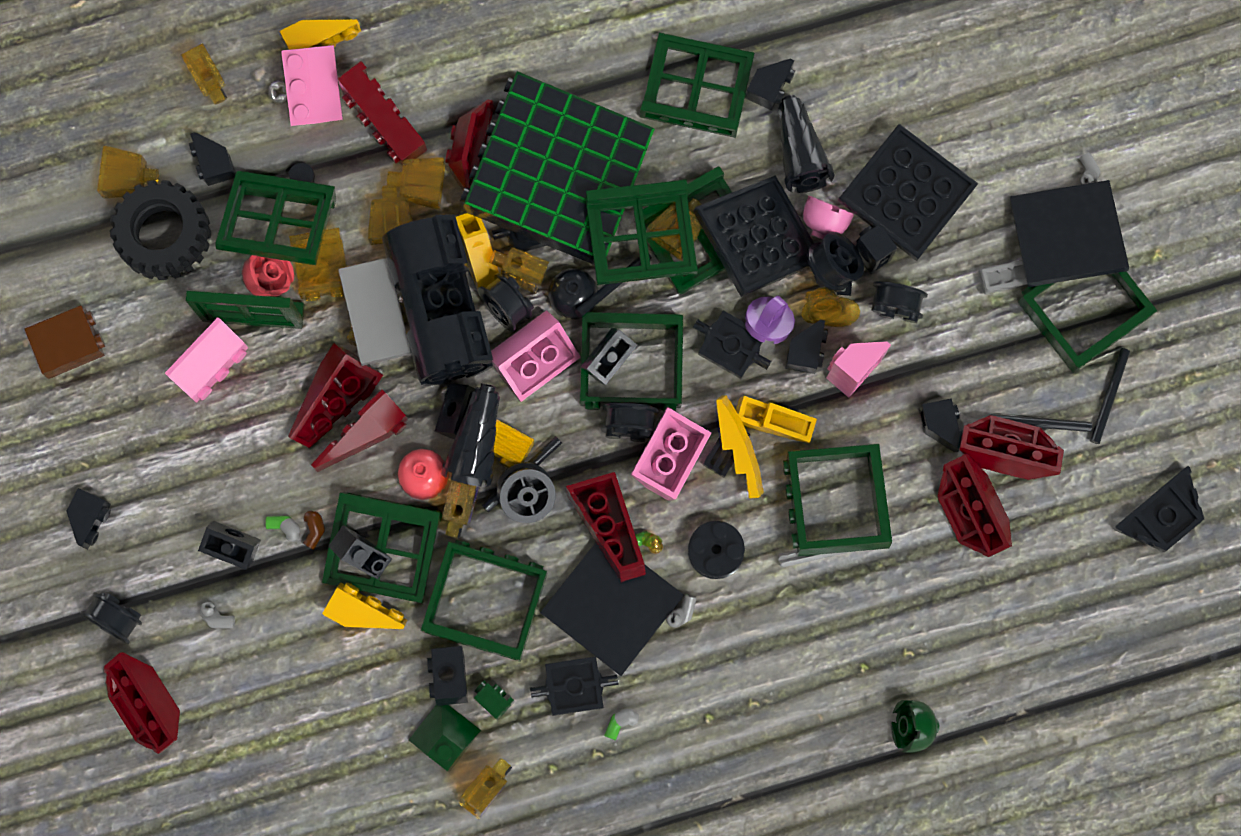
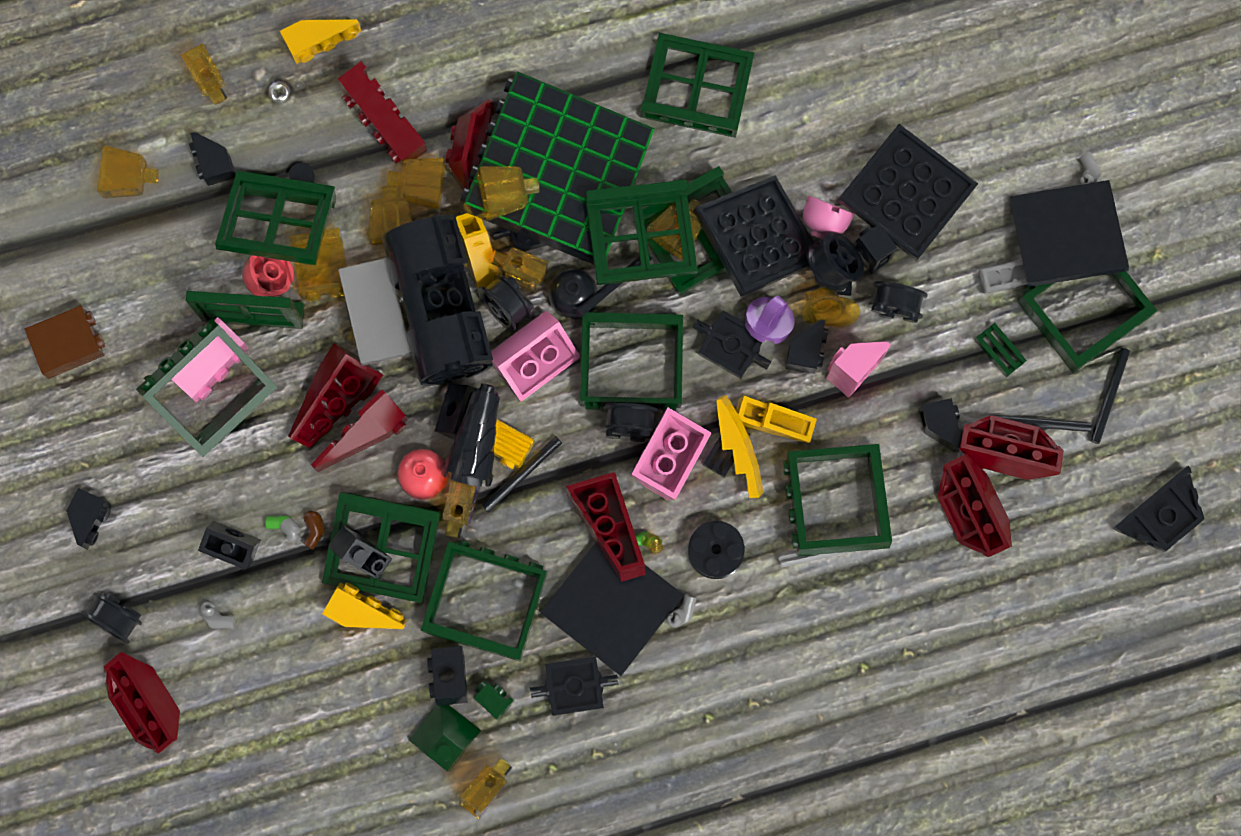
(138, 208): black tyre -> none
(229, 417): none -> window
(312, 85): bright pink slope -> none
(504, 190): none -> clear yellow torso
(521, 479): black wheel -> none
(609, 356): black brick -> none
(619, 720): arm -> none
(768, 83): black slope -> none
(803, 154): black cone -> none
(914, 726): dark green cylinder -> none
(1007, 343): none -> dark green tile

